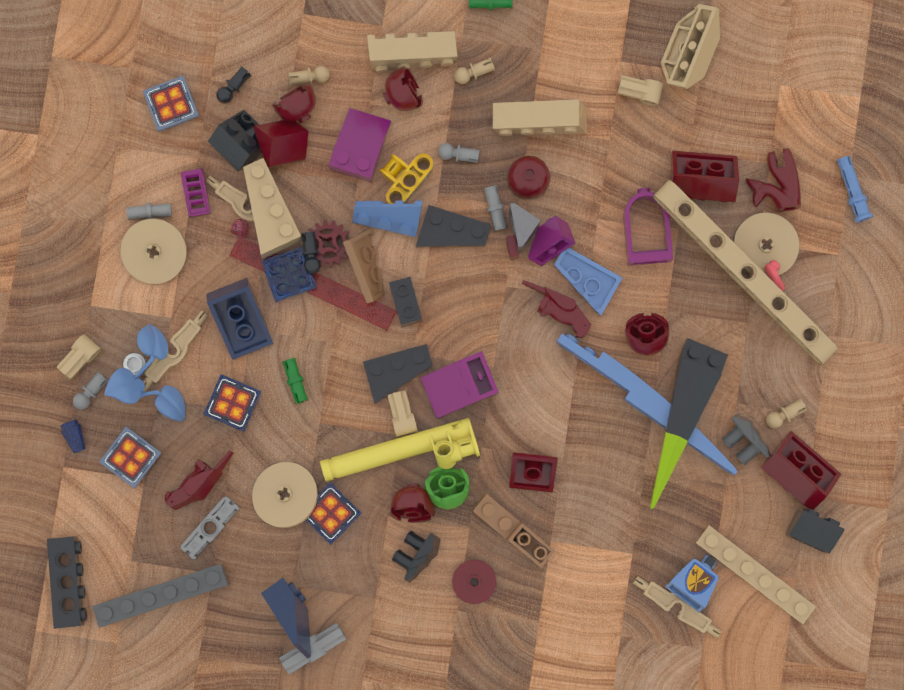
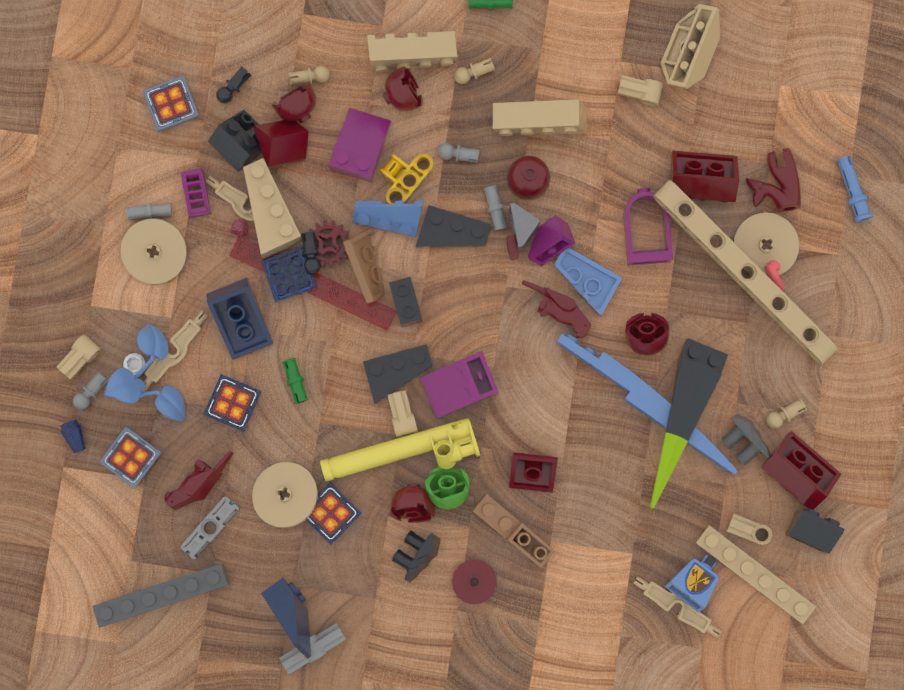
(59, 594): black brick -> none
(747, 529): none -> tan piece

